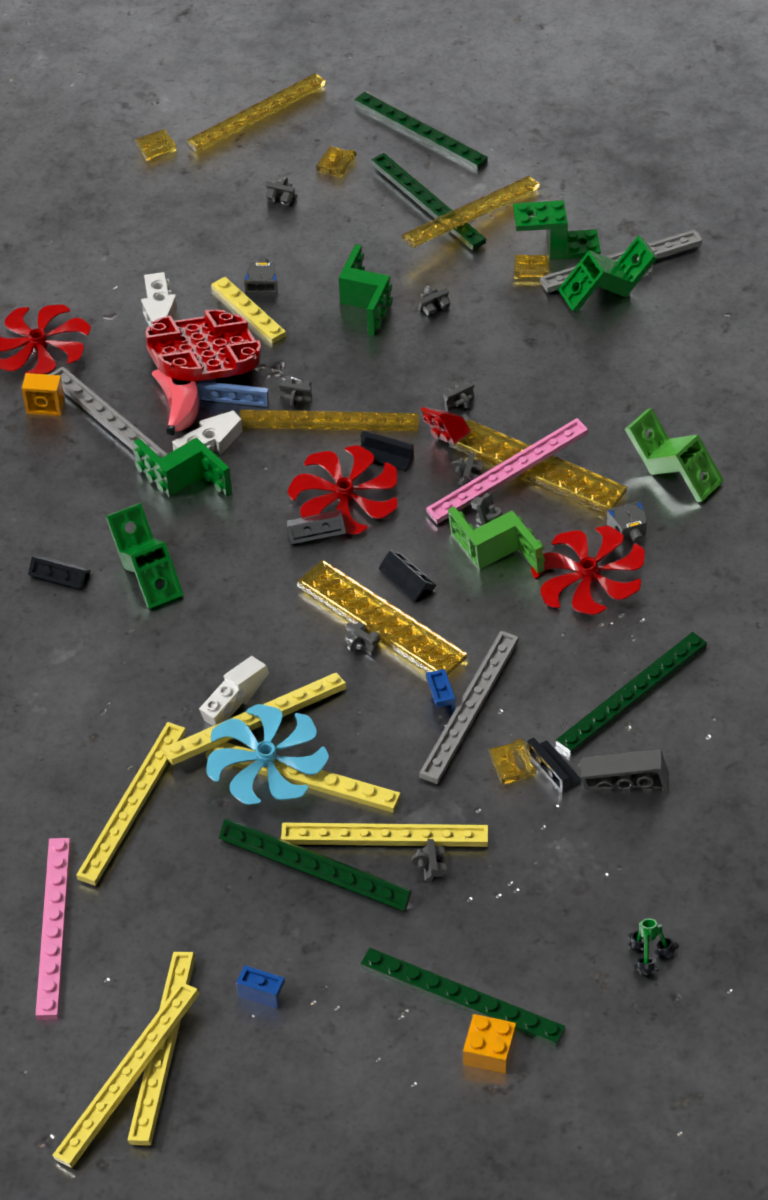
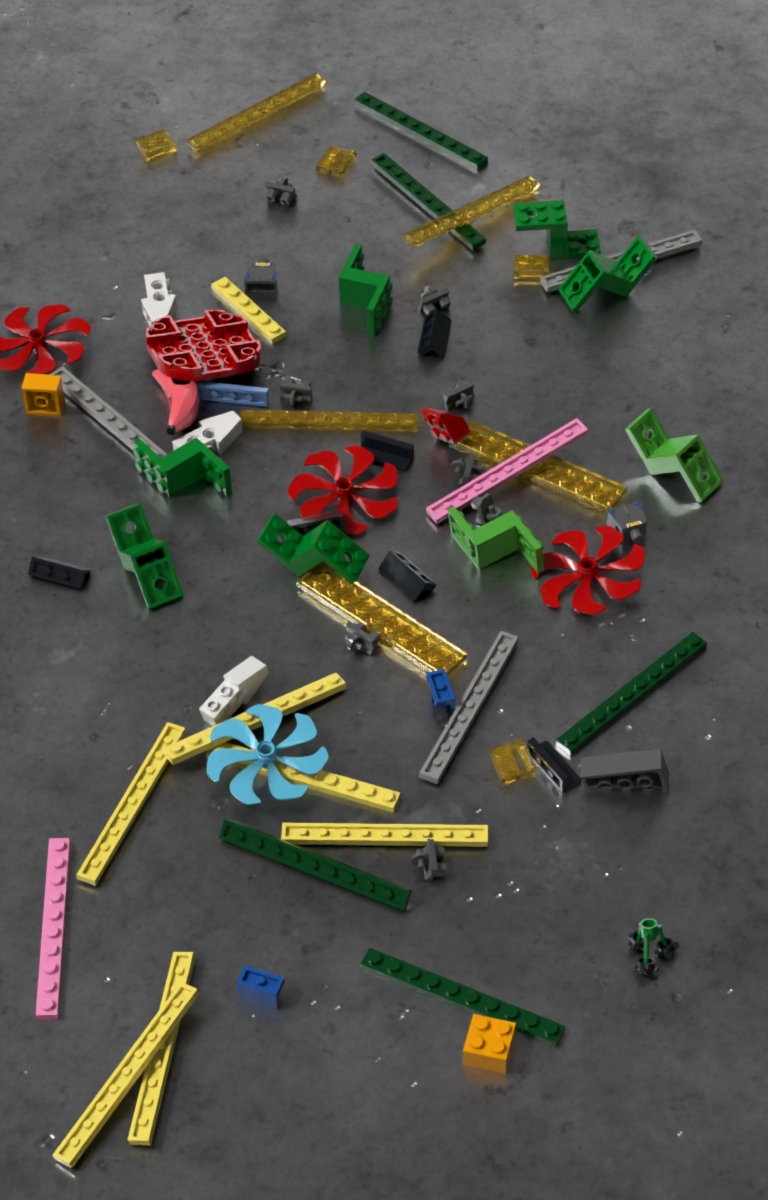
(319, 545): none -> green bracket
(434, 333): none -> black panel

